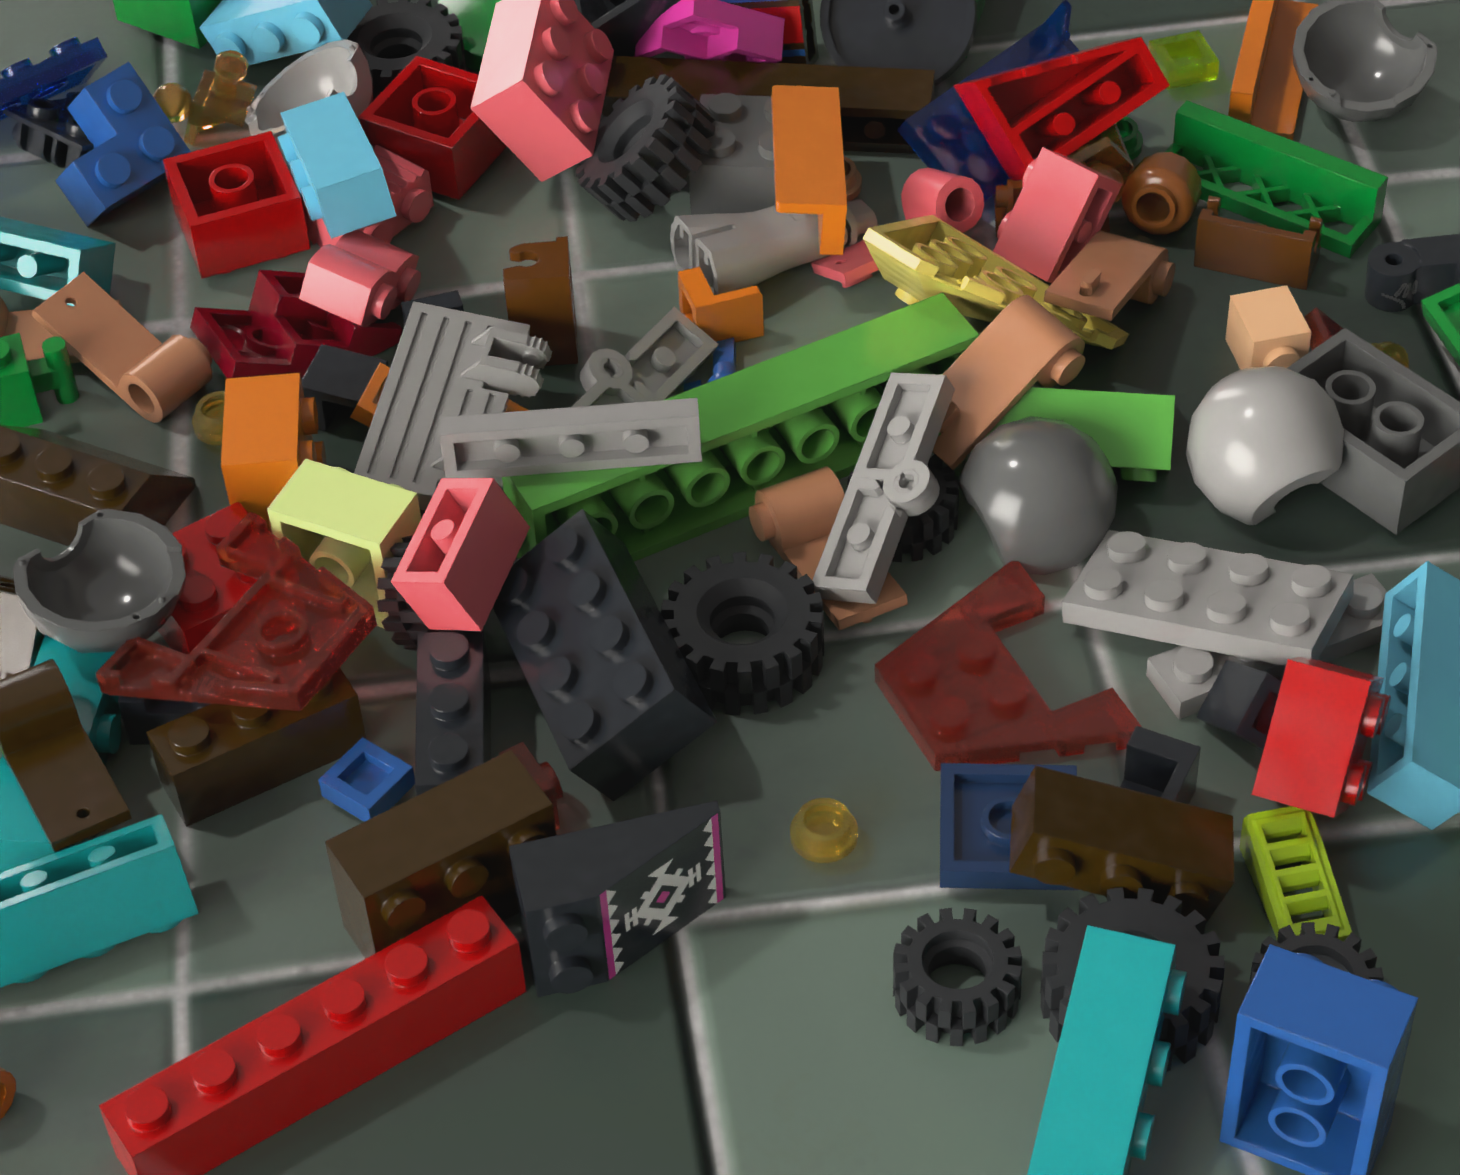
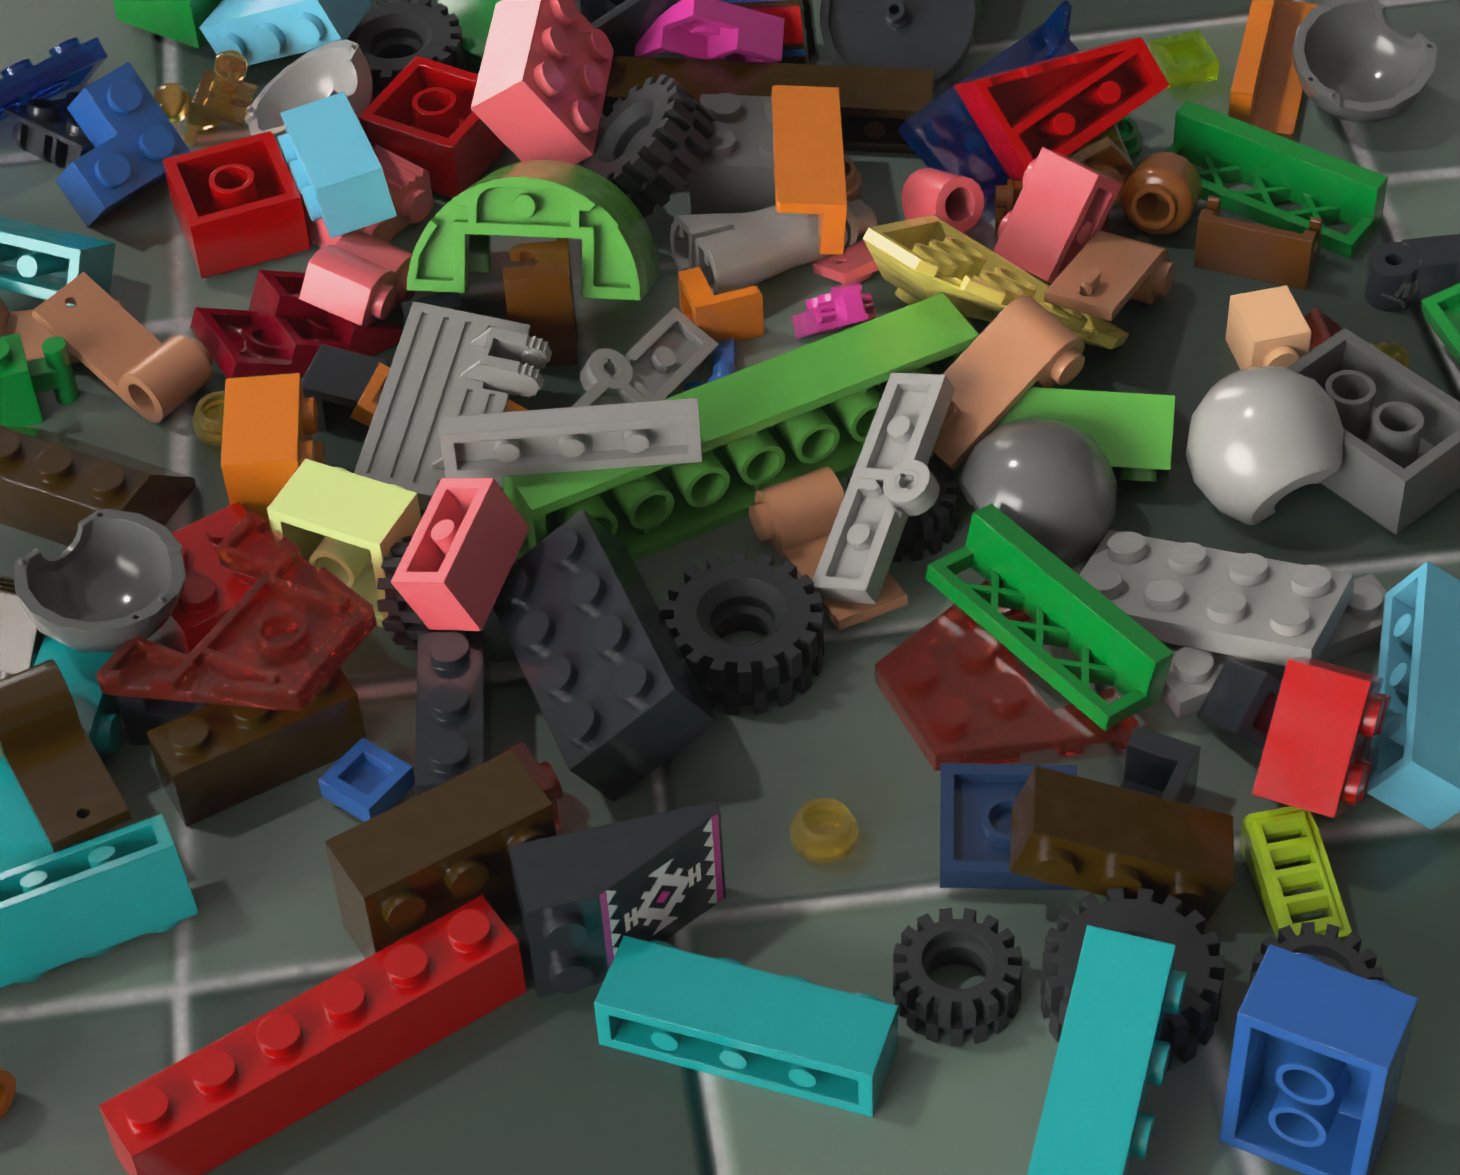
(539, 201): none -> bright green cylinder
(747, 1024): none -> teal brick
(834, 311): none -> dark pink hinge
(1064, 614): none -> green fence

